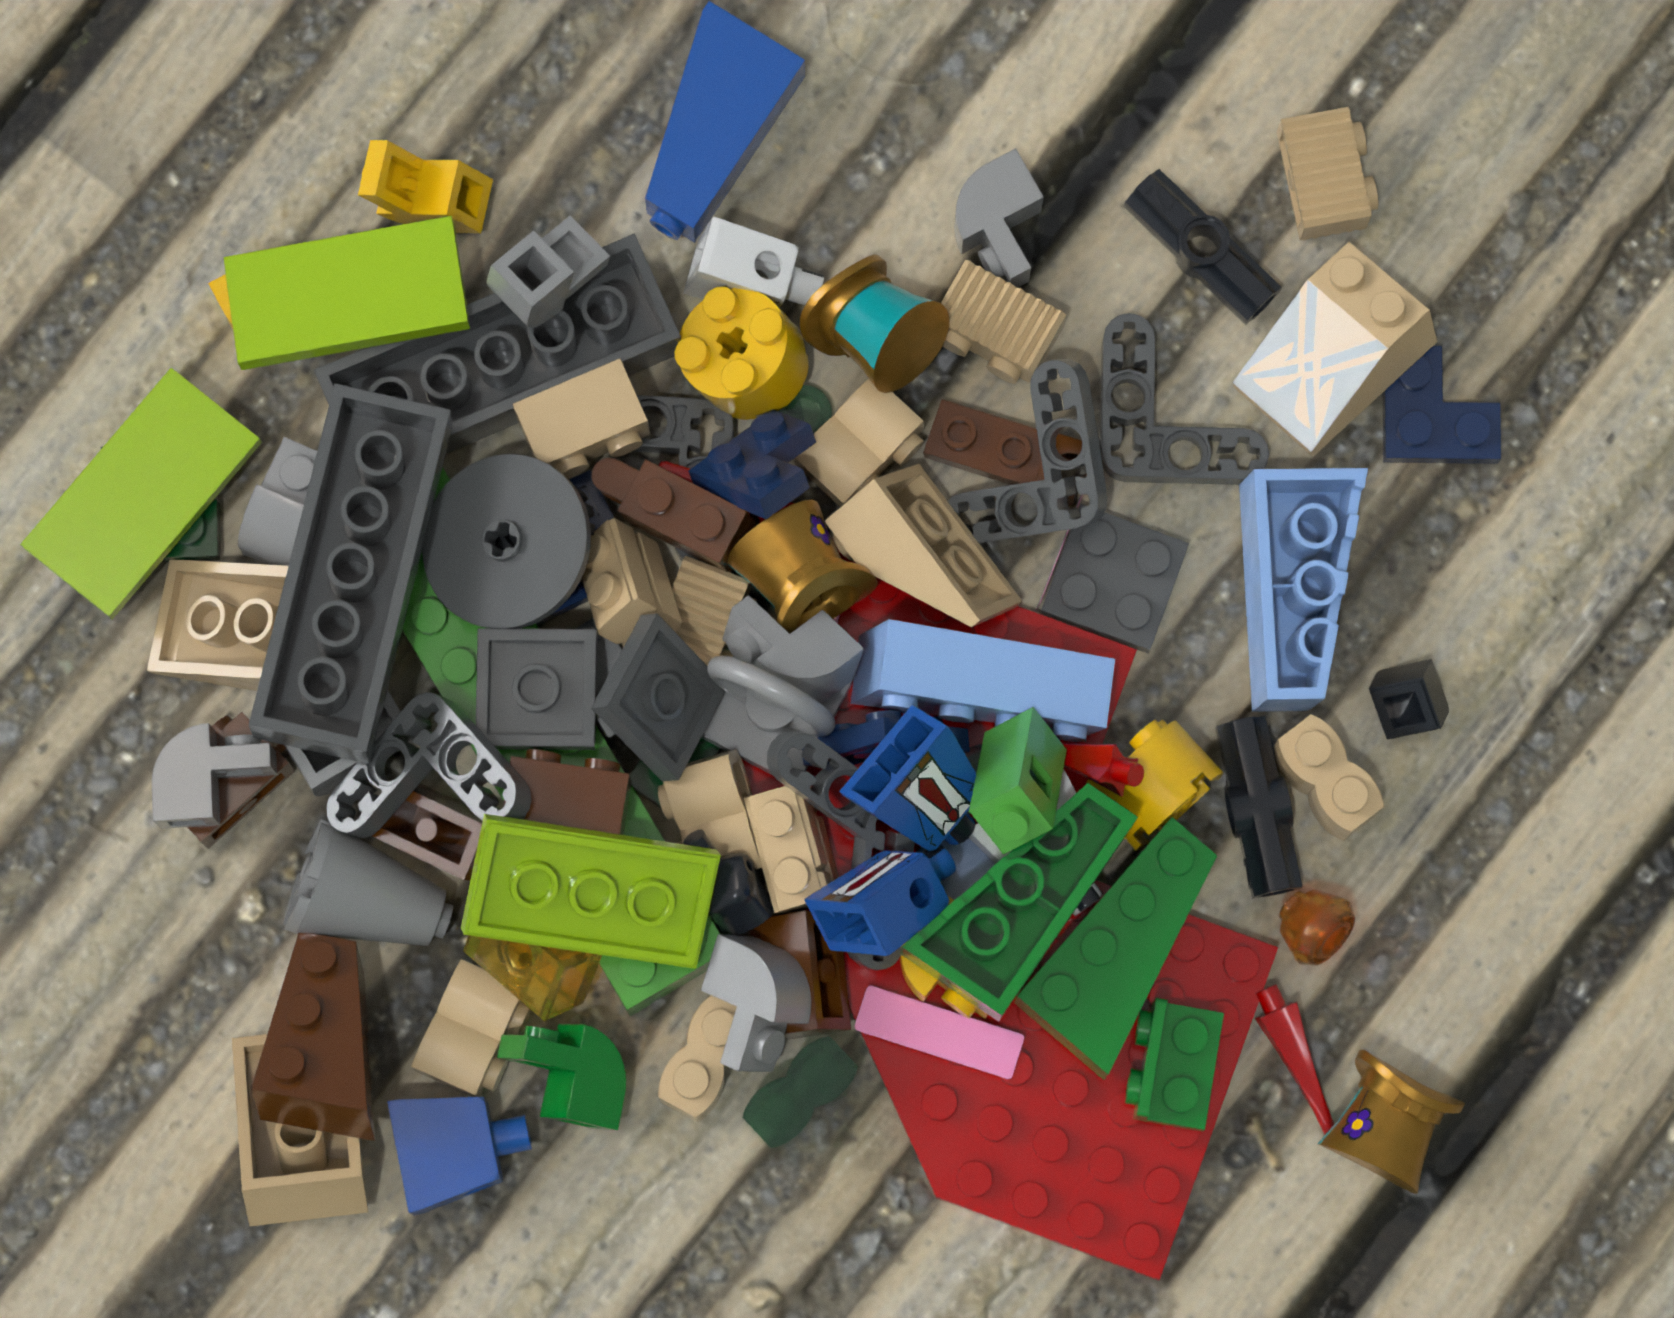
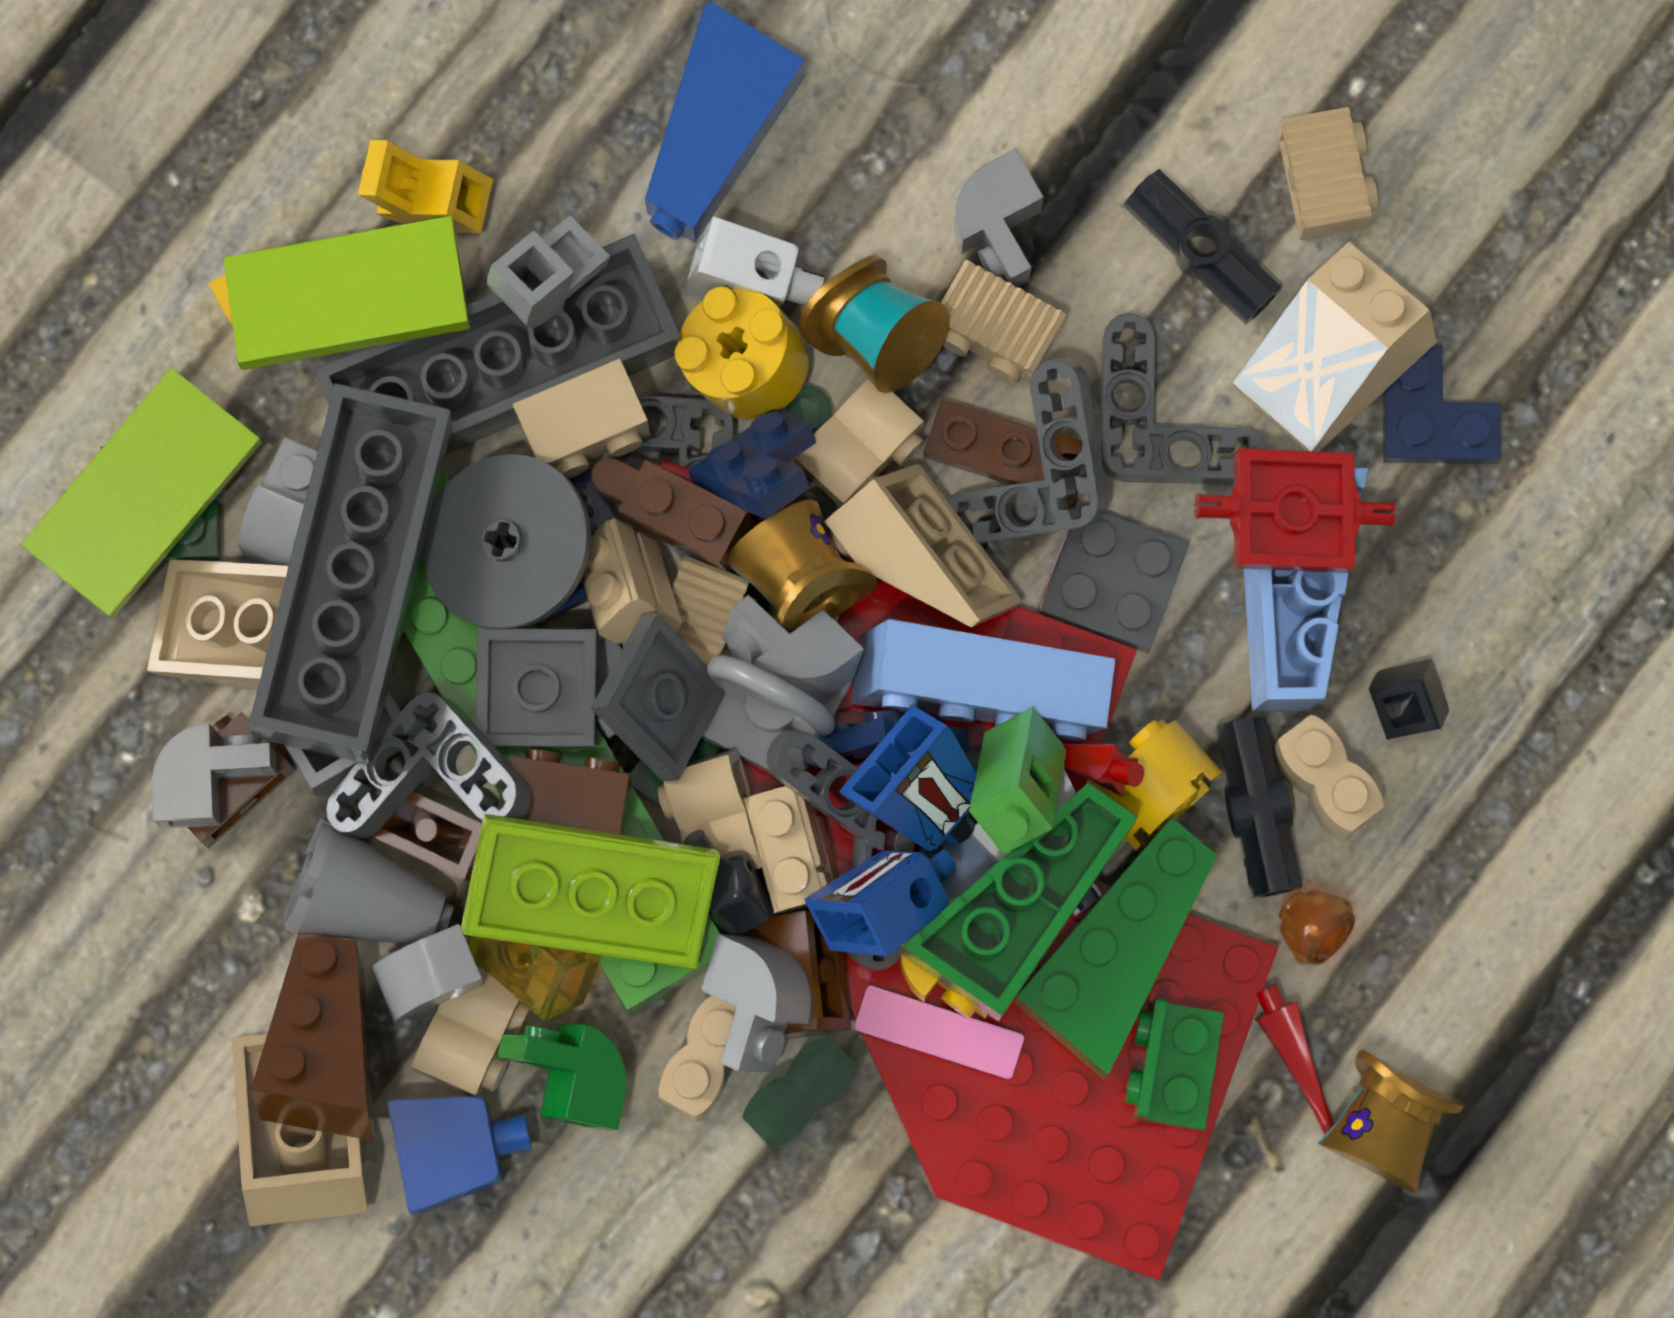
(427, 974): none -> light grey brick
(1294, 510): none -> red plate

